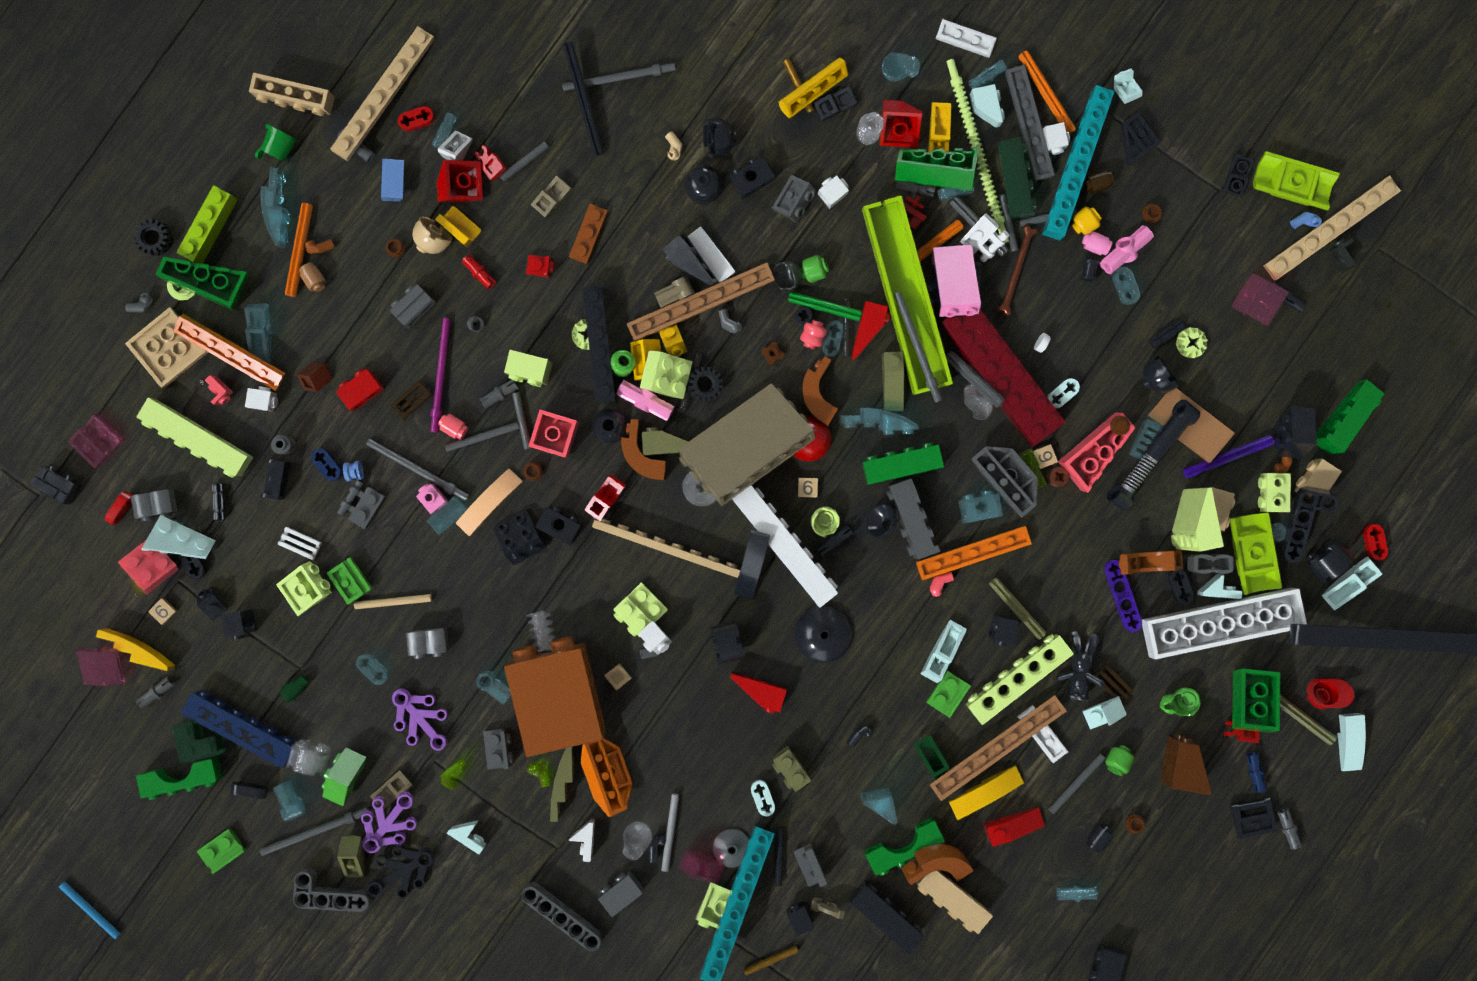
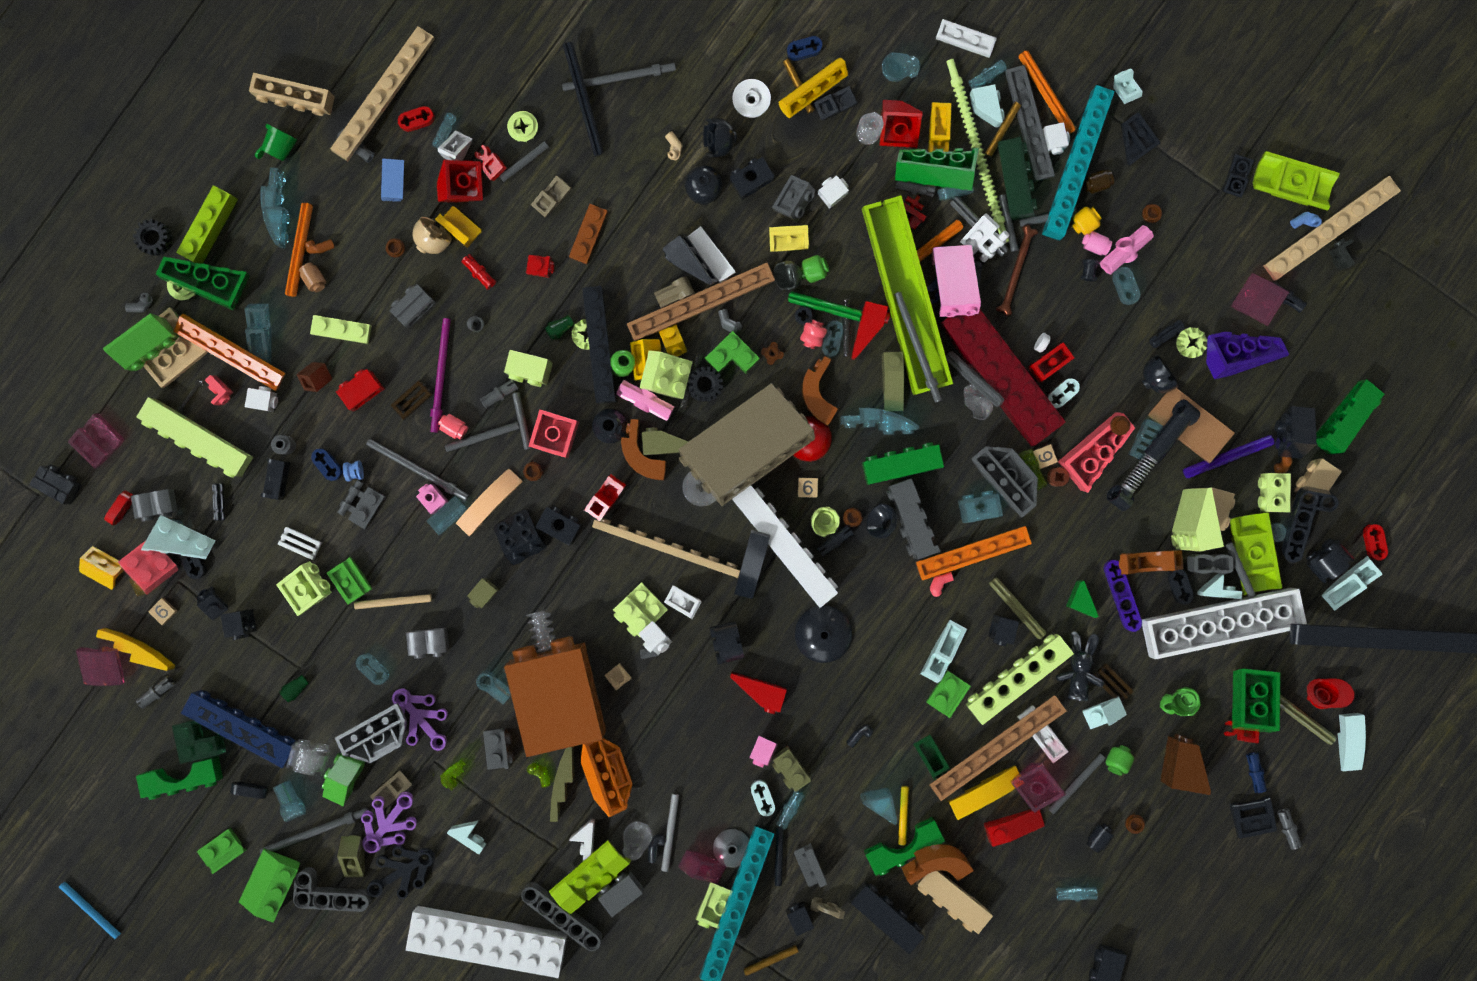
(100, 567): none -> yellow panel
(141, 342): none -> bright green slope
(269, 884): none -> bright green slope
(340, 329): none -> yellowish green plate
(374, 736): none -> dark grey wedge
(482, 593): none -> olive brick
(486, 941): none -> white brick
(515, 122): none -> yellowish green gear
(559, 327): none -> dark green cone
(589, 877): none -> lime piece
(683, 602): none -> white slope
(734, 350): none -> bright green brick
(751, 89): none -> white dish
(763, 752): none -> bright pink brick
(788, 238): none -> light yellow hinge
(790, 809): none -> clear light blue pin
(803, 44): none -> dark blue beam
(852, 517): none -> reddish brown plate
(903, 815): none -> yellow bar
(1003, 128): none -> pearl gold bar
(1037, 786): none -> clear pink slope
(1051, 362): none -> red brick
(1081, 600): none -> green slope
(1237, 353): none -> dark purple wedge
(1240, 570): none -> dark grey bar

